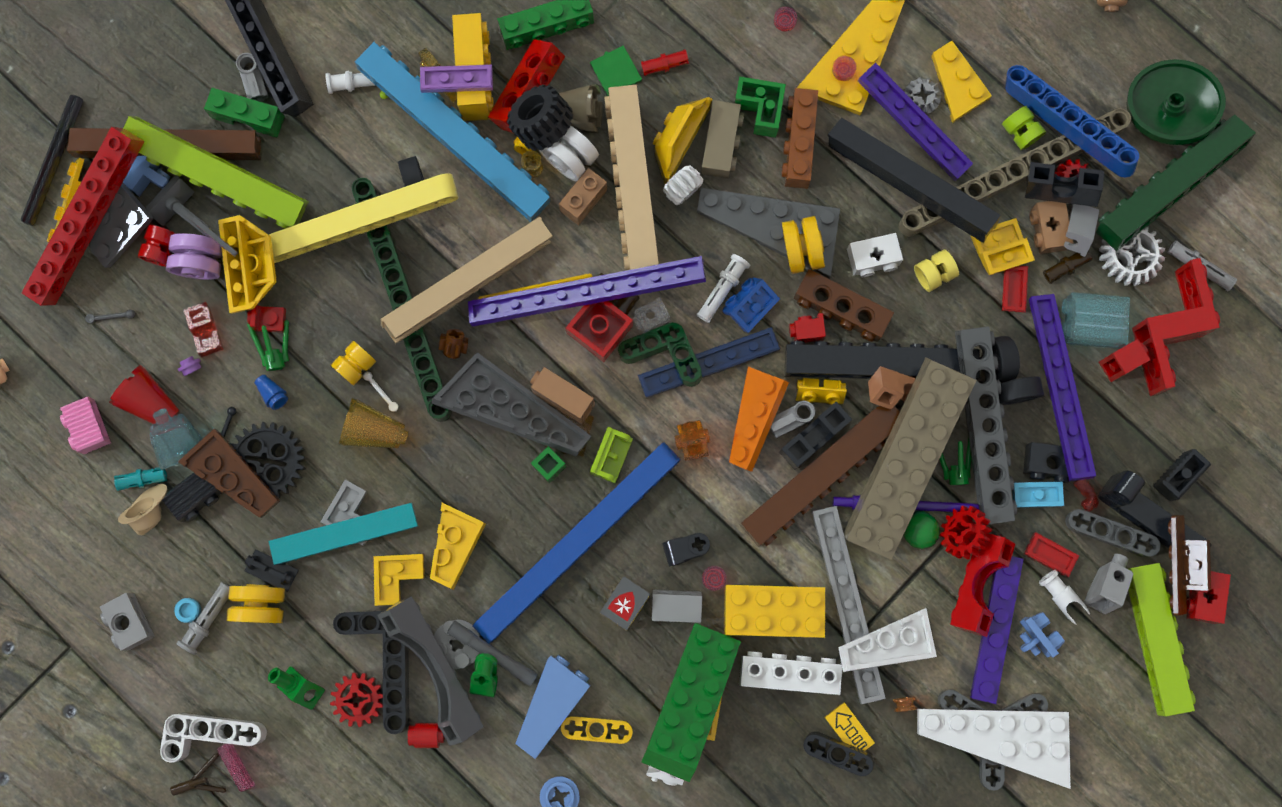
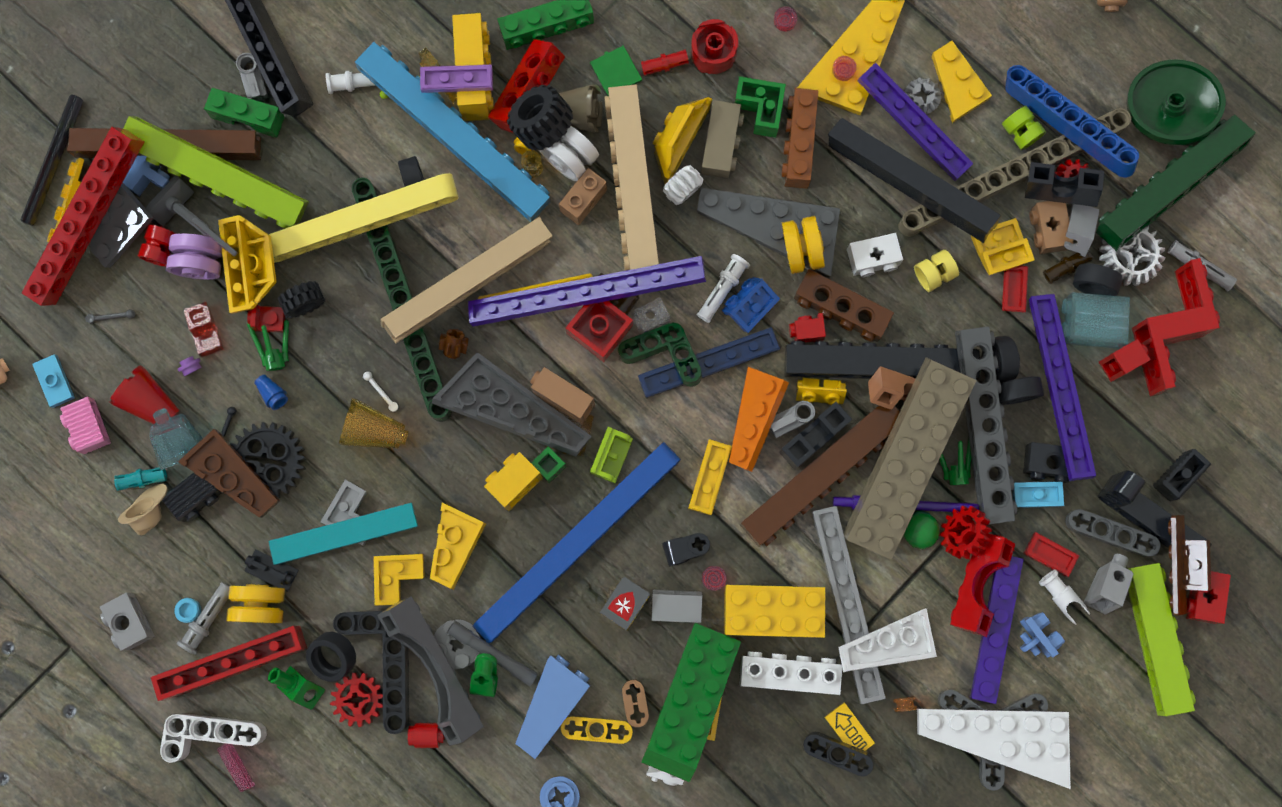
(53, 381): none -> medium azure plate
(196, 783): dark brown plant -> none
(228, 663): none -> red brick
(301, 299): none -> black tyre
(321, 667): none -> black tyre
(353, 363): yellow wheel -> none
(513, 480): none -> yellow brick
(628, 703): none -> medium nougat beam
(692, 440): clear orange brick -> none
(710, 477): none -> yellow tile
(717, 34): none -> red brick
(1089, 493): clear red arm -> none
(1097, 280): none -> black tyre

